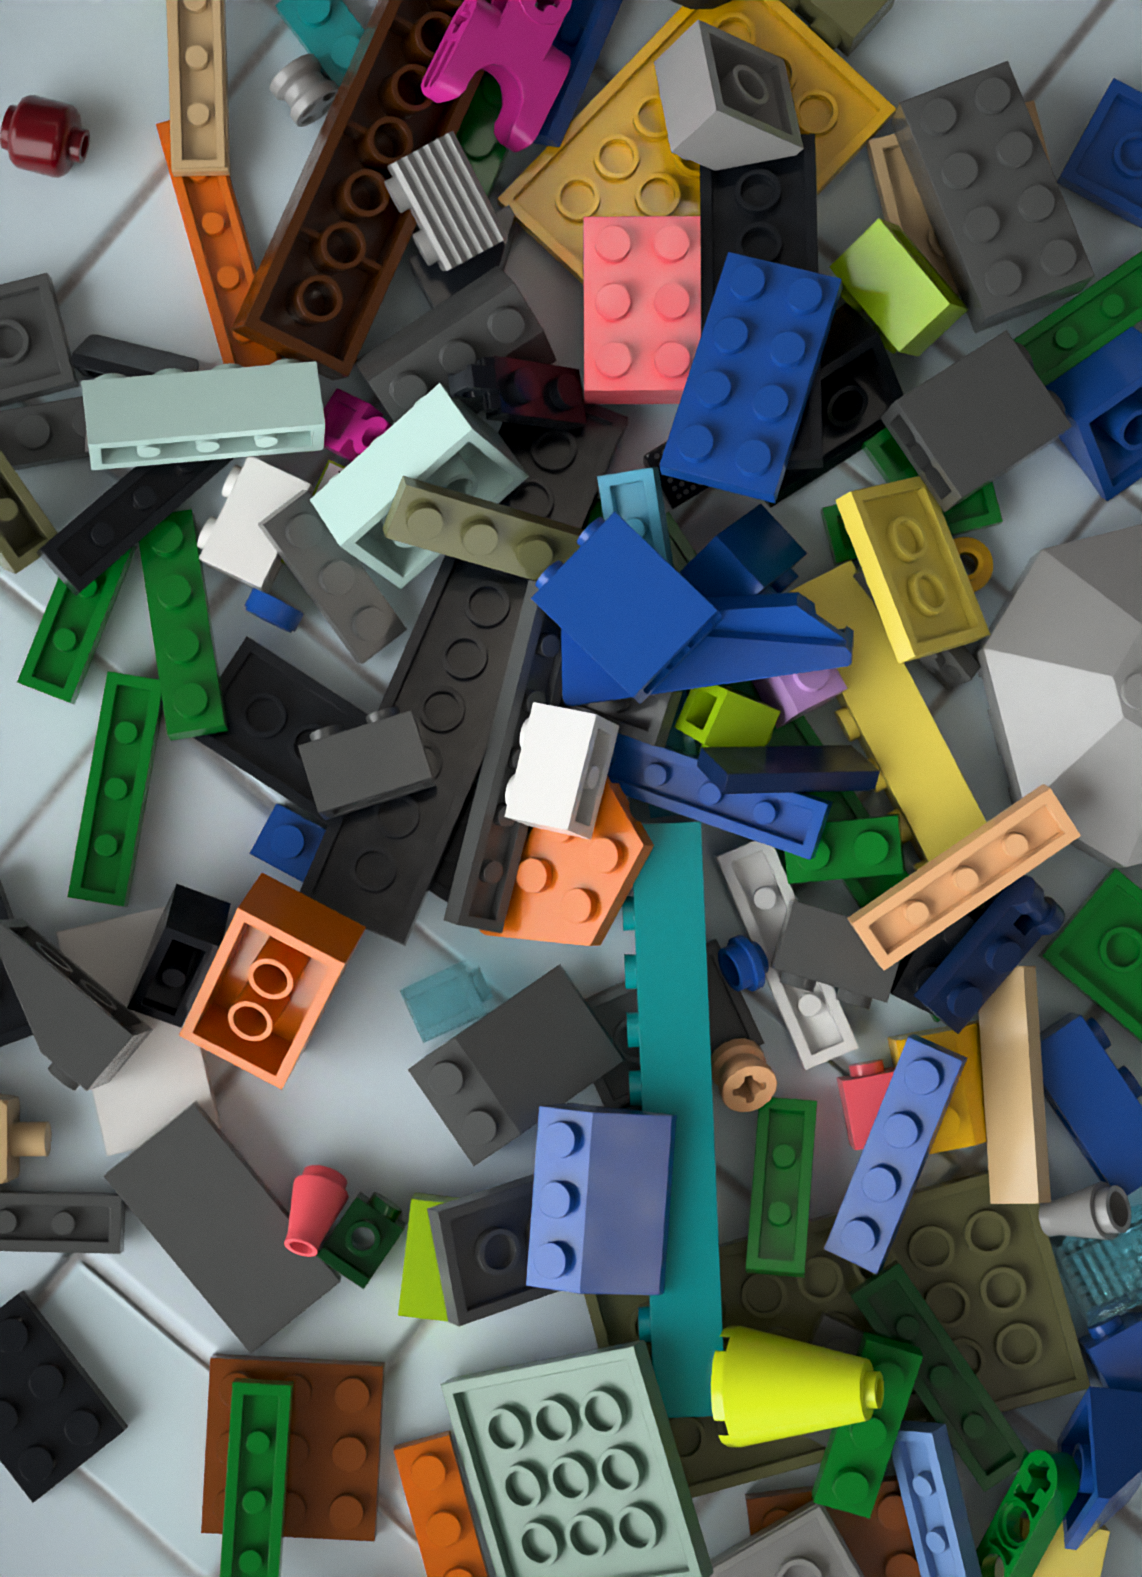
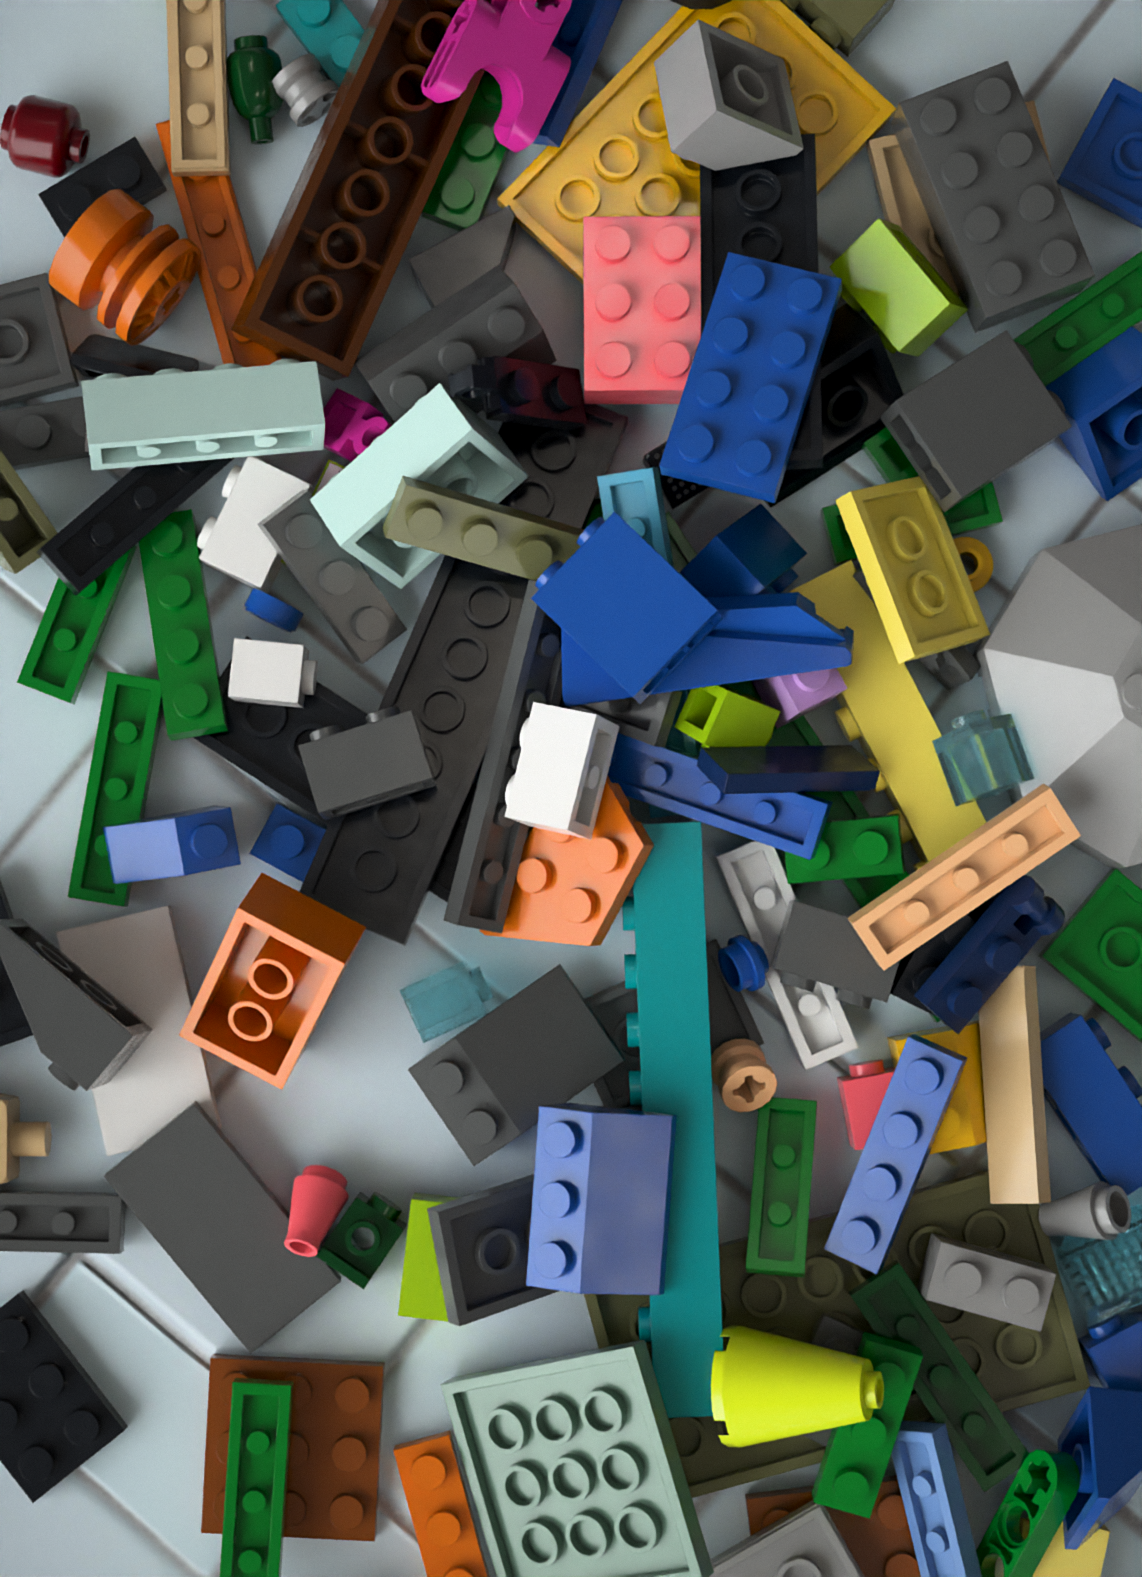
(121, 168): none -> black plate
(124, 266): none -> orange wheel
(172, 845): none -> blue slope
(179, 955): black slope -> none
(250, 85): none -> dark green plant
(271, 673): none -> white brick
(445, 202): light grey brick -> none
(982, 757): none -> clear light blue brick
(986, 1282): none -> light grey brick

